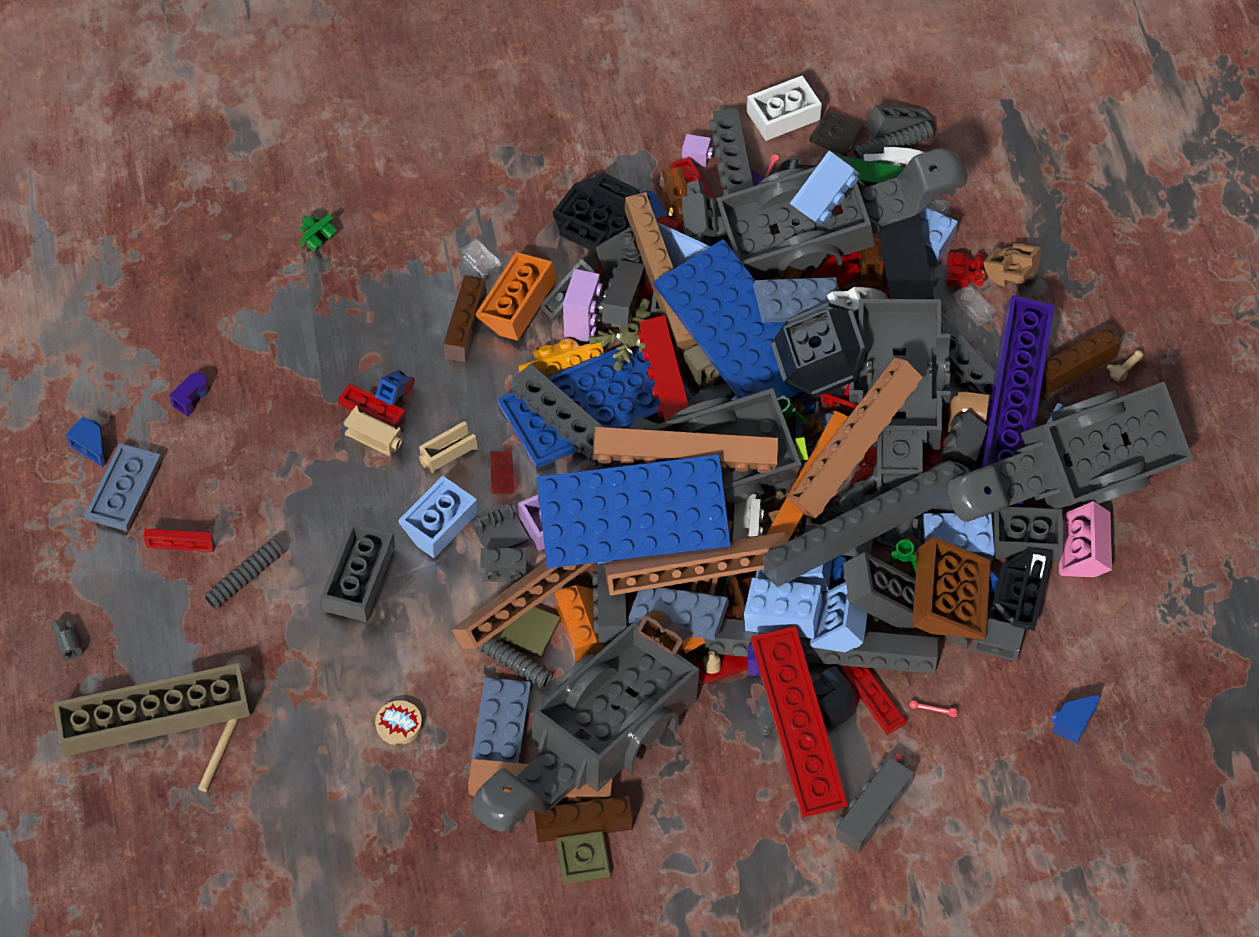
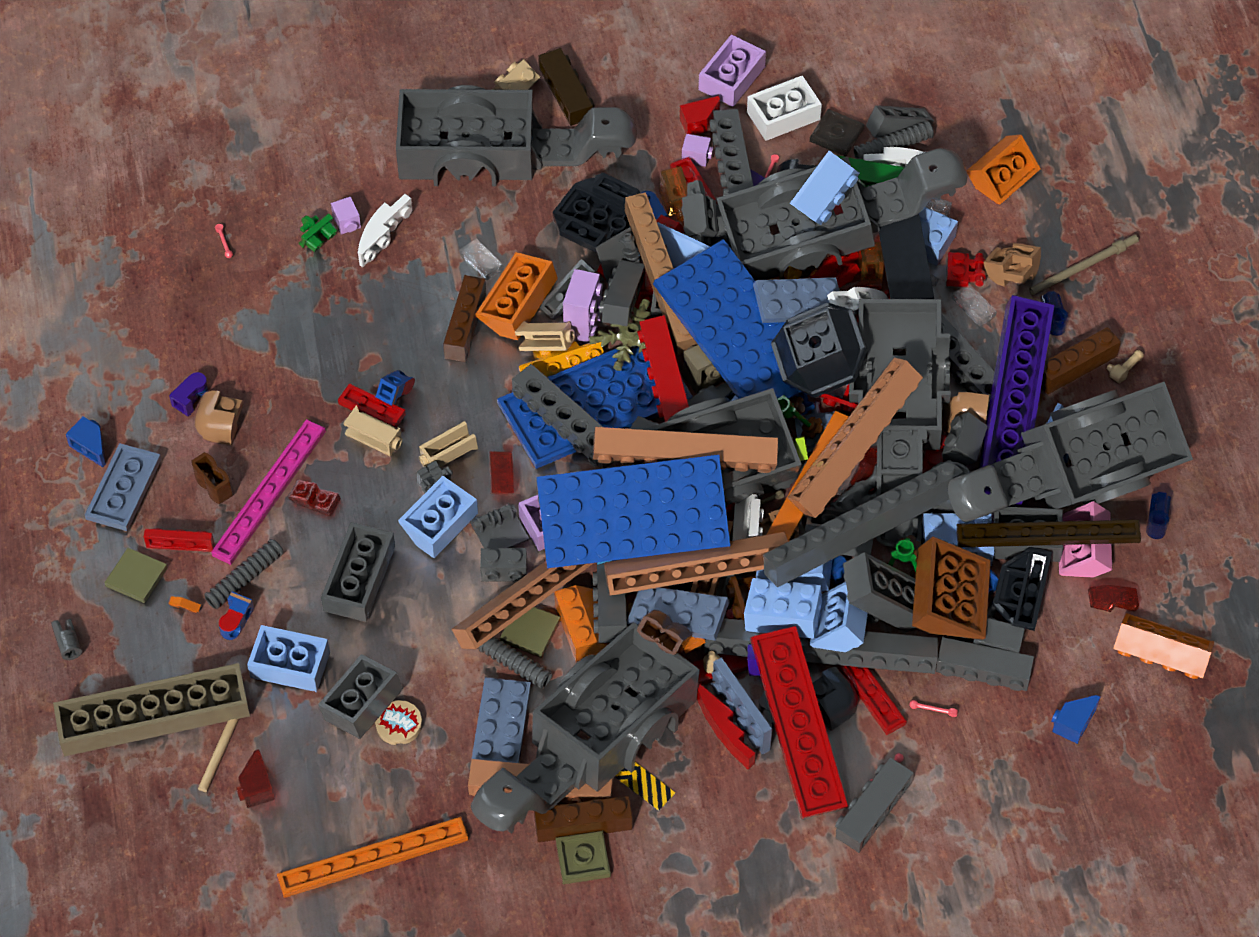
(136, 575): none -> olive tile
(184, 603): none -> orange tile
(212, 478): none -> reddish brown brick
(218, 417): none -> medium nougat brick
(219, 229): none -> coral hinge
(236, 617): none -> leg
(254, 782): none -> clear red slope
(268, 492): none -> dark pink tile
(288, 658): none -> light blue brick
(310, 496): none -> clear red slope
(345, 215): none -> lavender brick
(360, 696): none -> dark grey brick
(372, 857): none -> orange tile
(377, 231): none -> white slope
(431, 474): none -> dark grey piece
(477, 128): none -> dark grey piece
(520, 77): none -> tan bracket
(545, 343): none -> tan window
(565, 85): none -> dark brown brick
(646, 786): none -> sticker
(697, 115): none -> red slope
(721, 721): none -> red slope
(732, 70): none -> lavender brick
(745, 711): none -> sand blue plate
(984, 664): none -> dark grey brick
(1003, 168): none -> orange slope
(1048, 533): none -> dark brown tile
(1060, 315): none -> clear blue piece
(1111, 596): none -> clear red slope
(1116, 248): none -> dark tan bar
(1158, 515): none -> clear blue piece
(1163, 646): none -> slope

